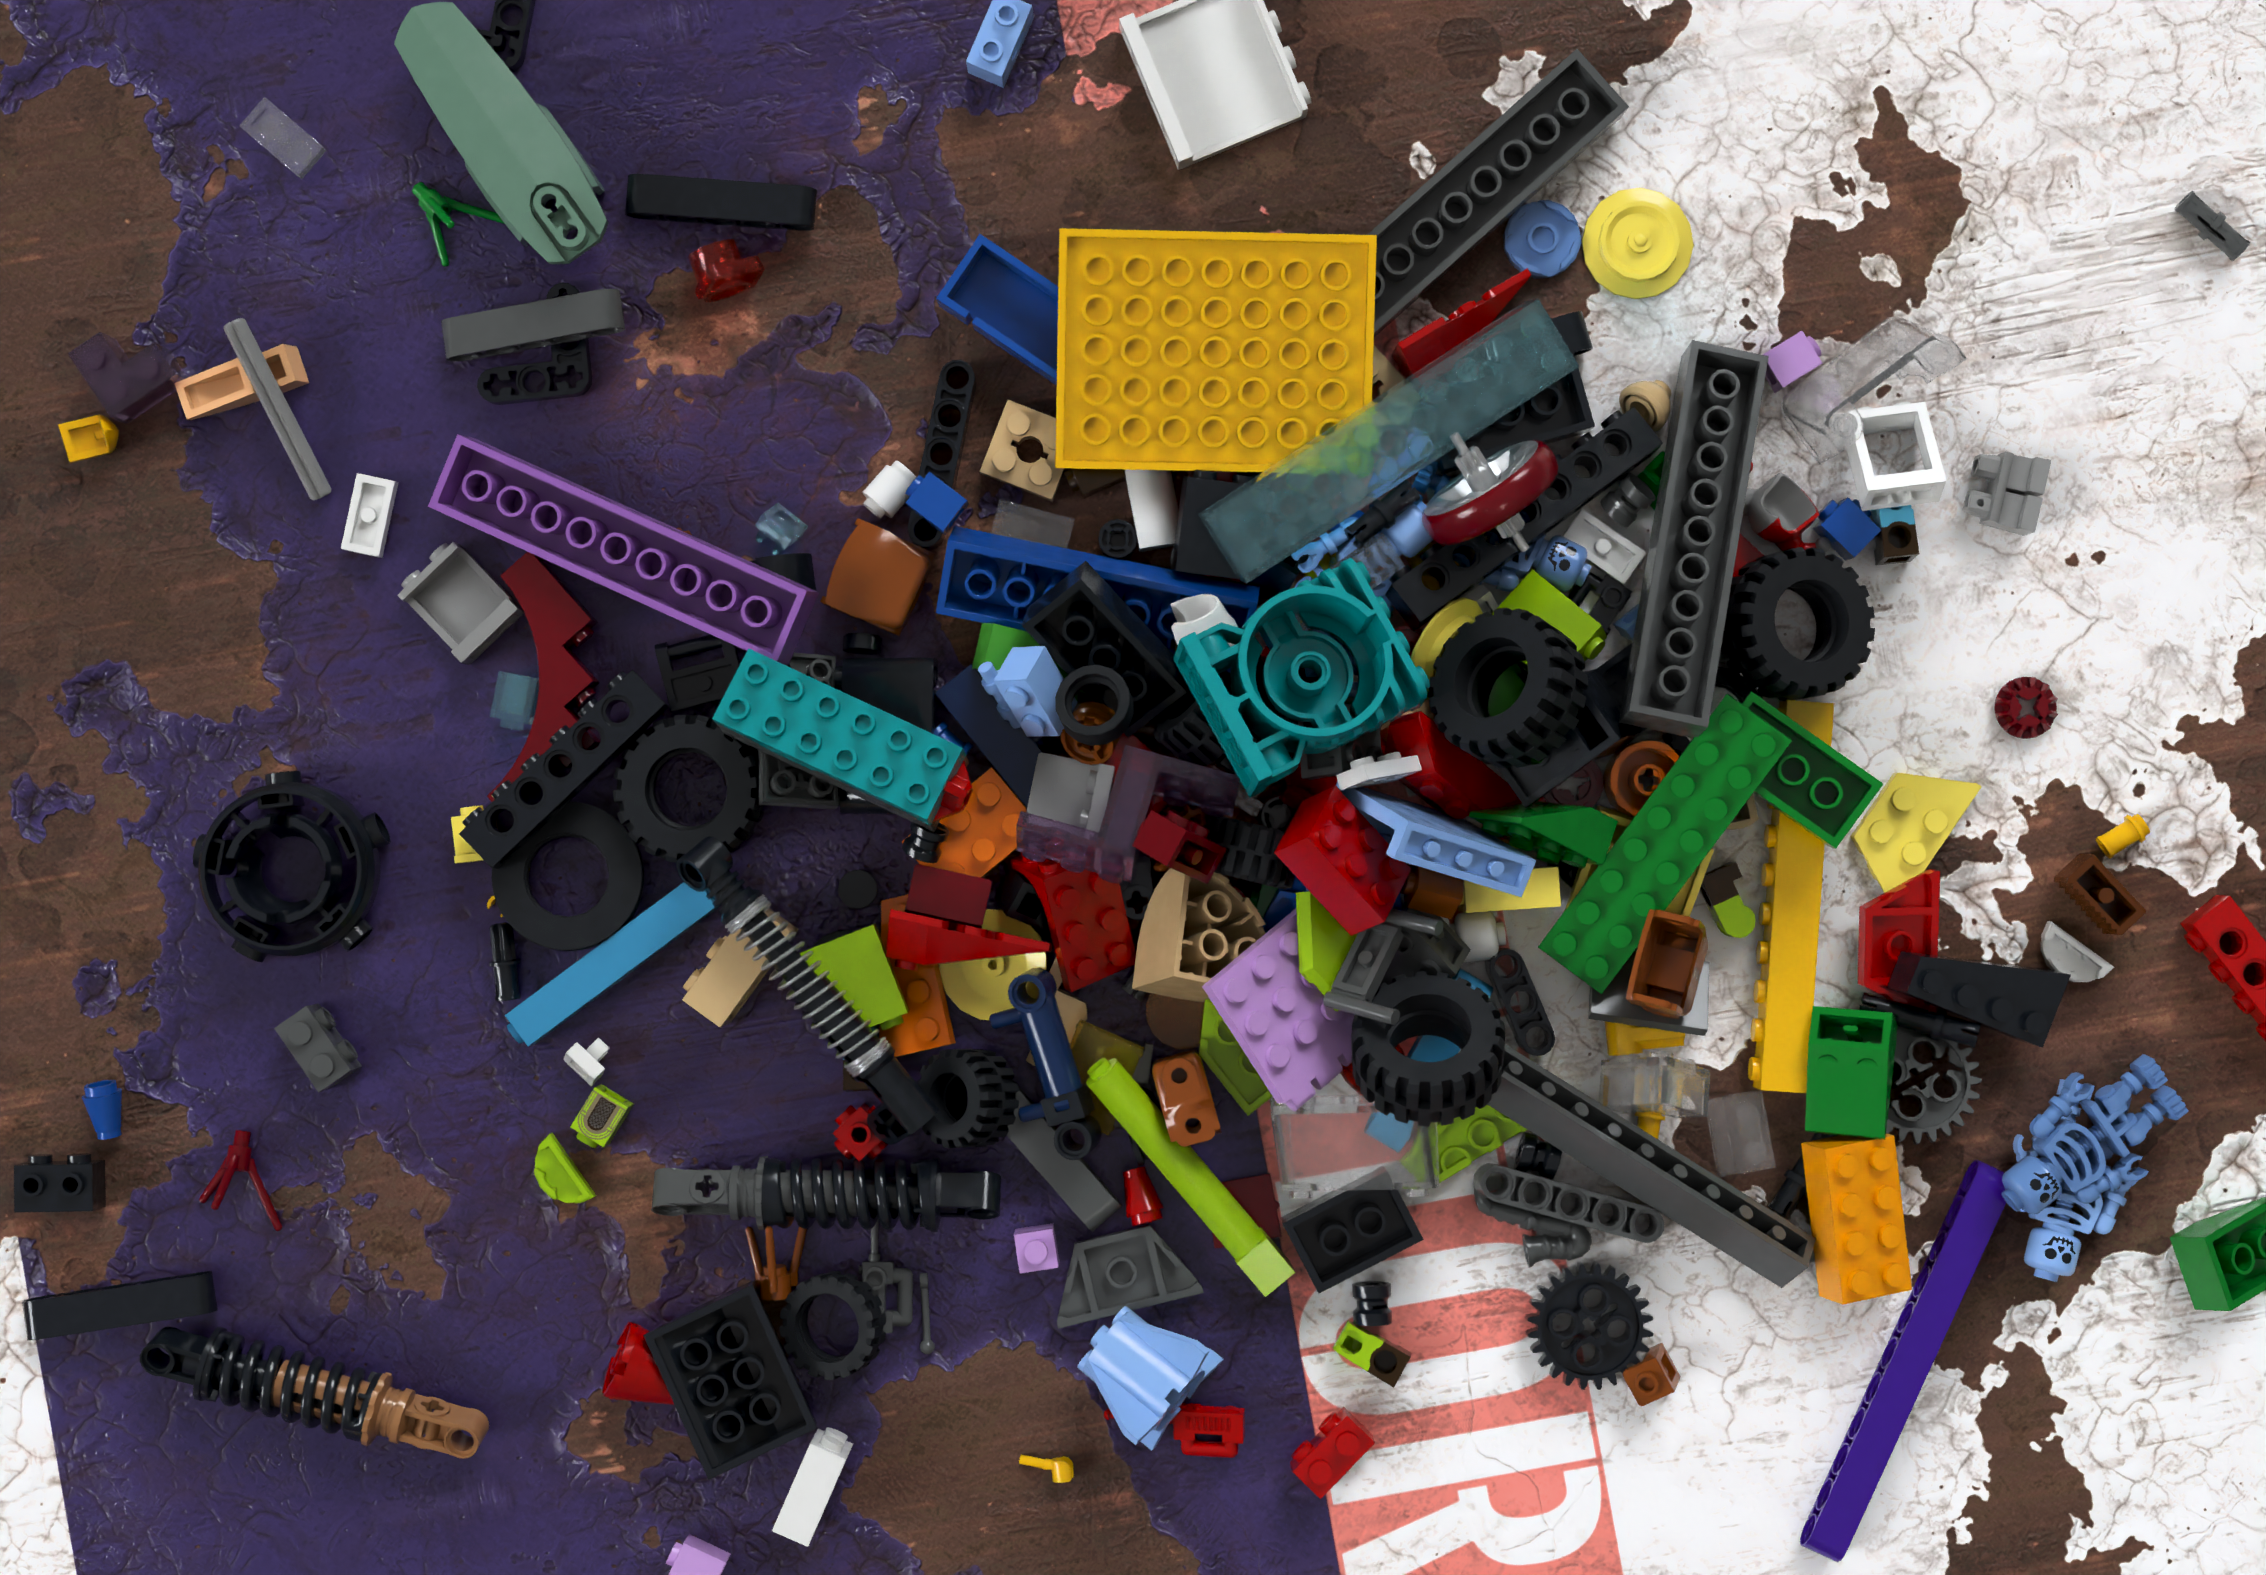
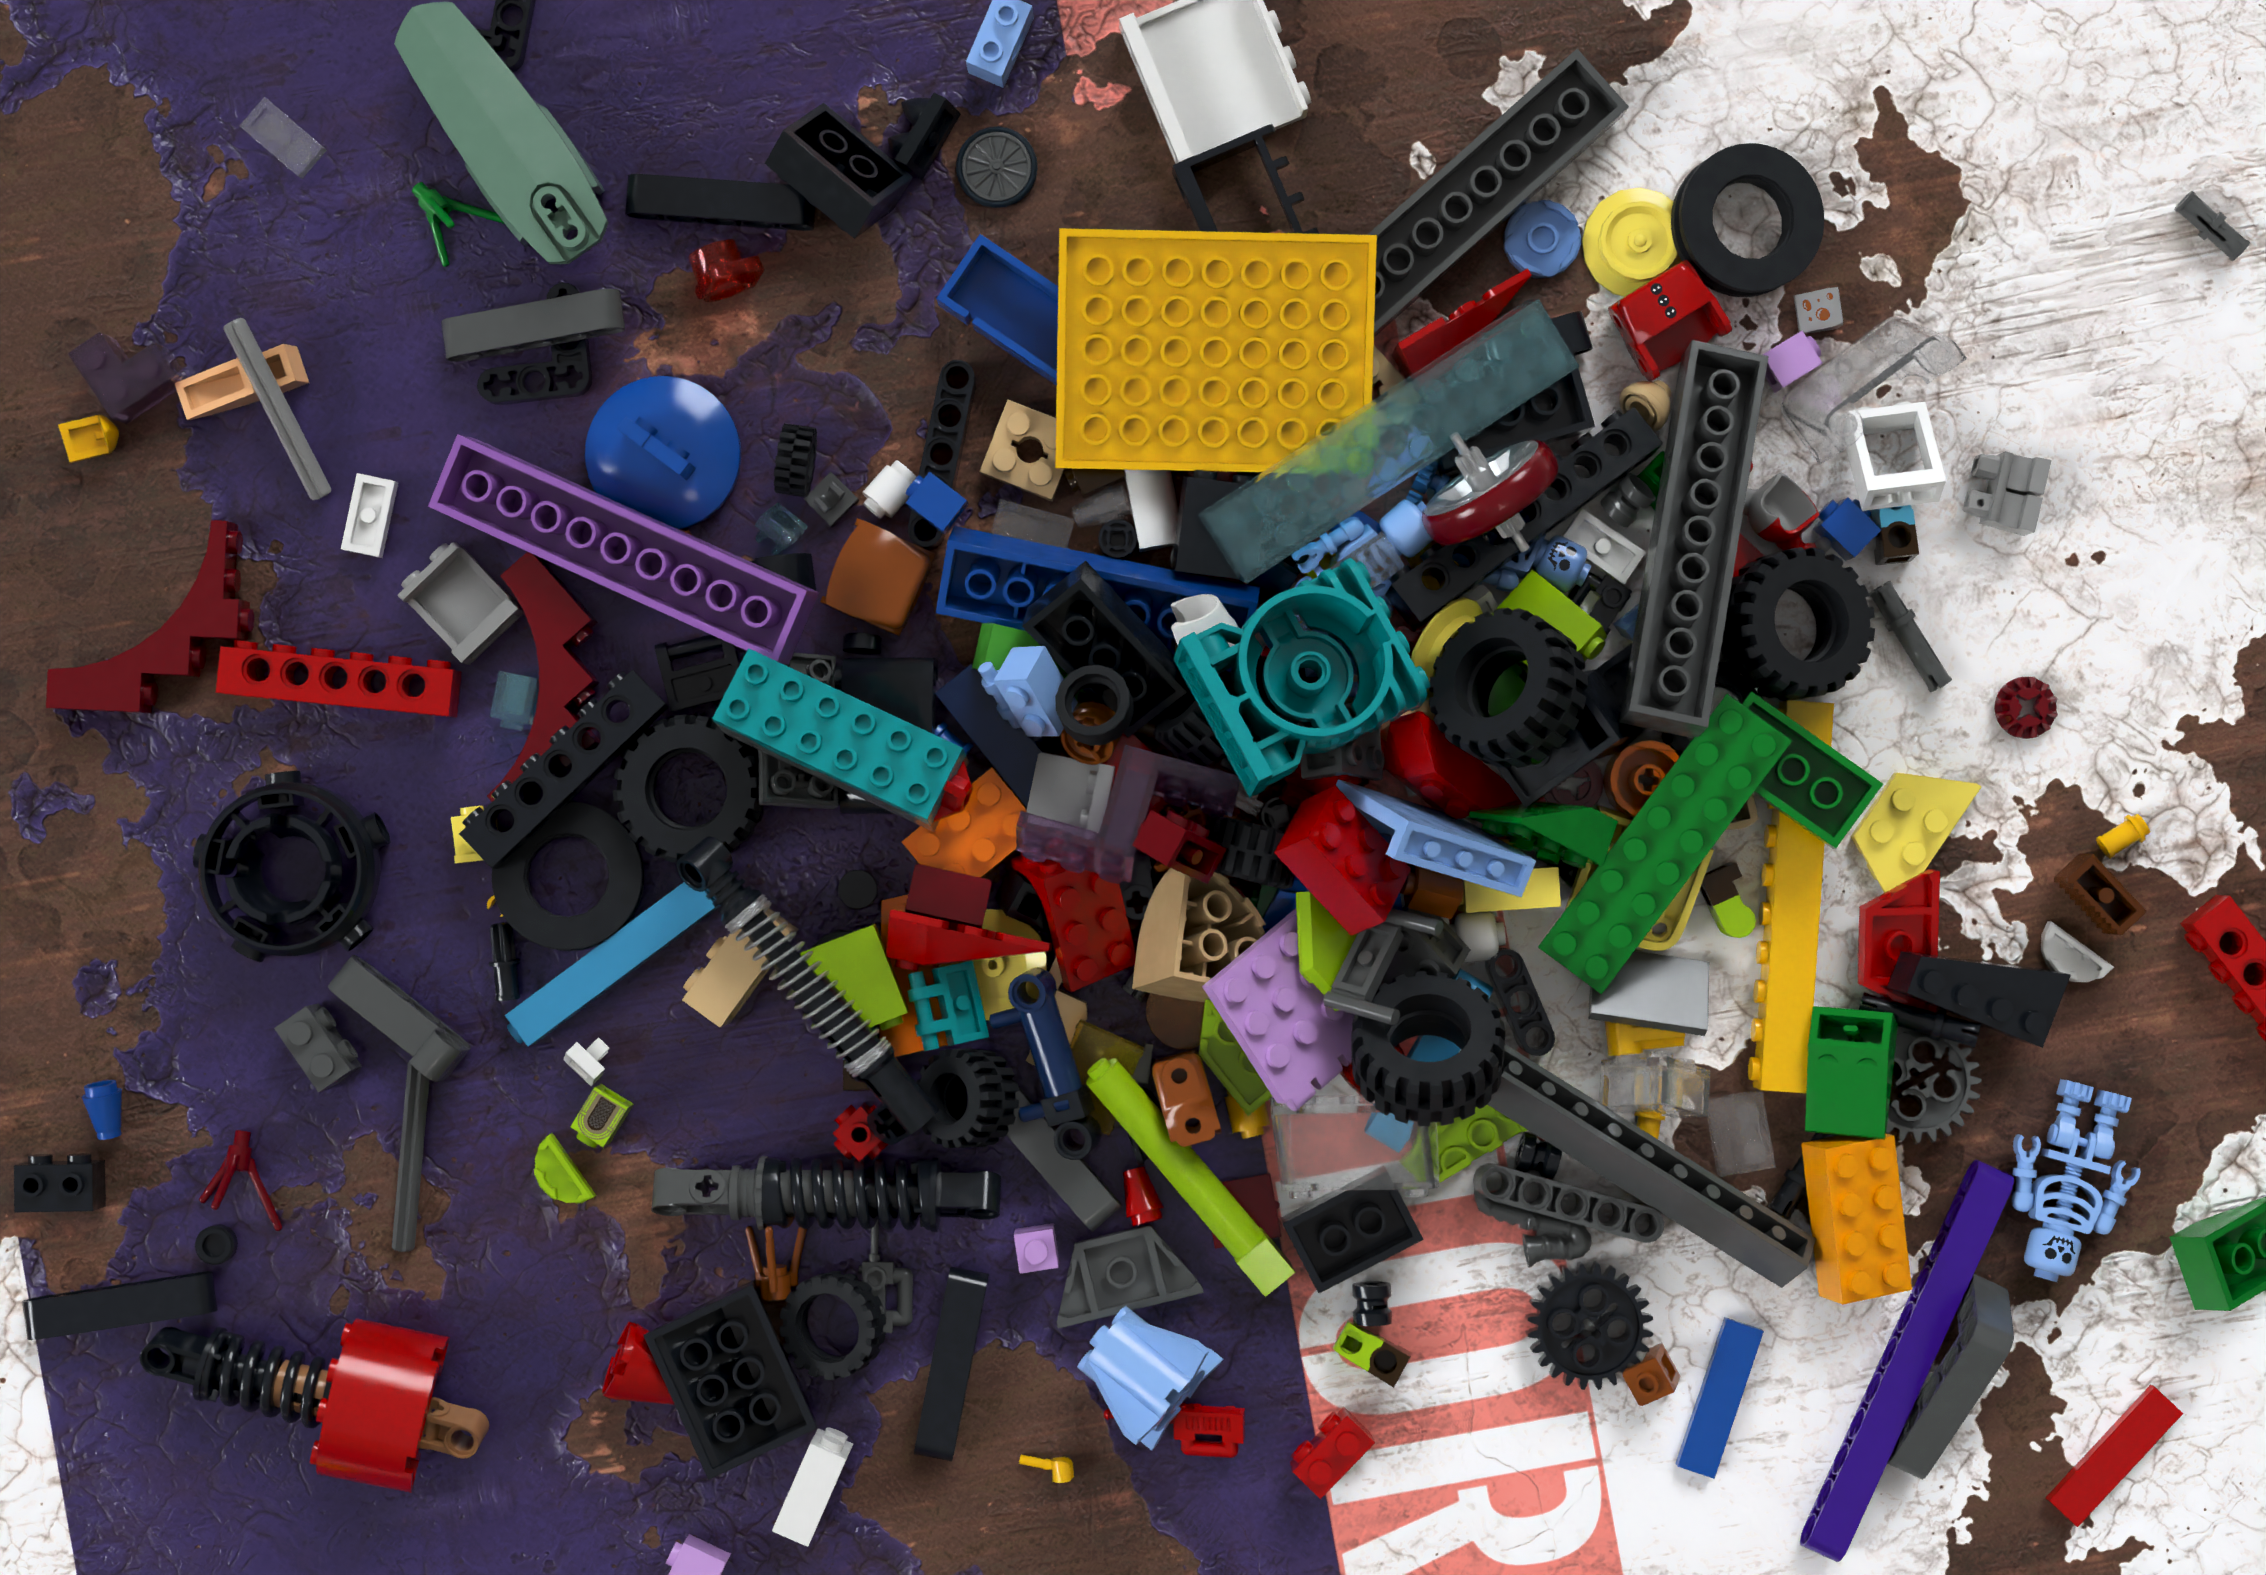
(174, 649): none -> dark red arch
(216, 1244): none -> black tile
(238, 677): none -> red brick
(378, 1404): none -> red cylinder
(410, 1160): none -> dark grey axle
(429, 1041): none -> dark grey beam
(664, 450): none -> blue bracket
(795, 460): none -> black tyre
(831, 499): none -> dark grey tile
(838, 170): none -> black brick
(924, 843): black wheel -> none
(927, 1345): dark grey hinge -> none
(932, 123): none -> black tile
(951, 1363): none -> black beam
(958, 1002): none -> teal plate
(996, 167): none -> dark grey wheel
(1102, 507): none -> clear cone
(1194, 199): none -> black hinge
(1247, 1125): none -> yellow brick
(1382, 514): black pin -> none
(1387, 769): white plate -> none
(1665, 318): none -> red piece
(1668, 964): dark orange piece -> none
(1719, 1397): none -> blue tile
(1796, 200): none -> black tyre
(1818, 310): none -> light grey slope
(1901, 622): none -> dark grey pin
(1959, 1379): none -> dark grey beam
(2038, 1181): medium blue piece -> none
(2114, 1455): none -> red tile

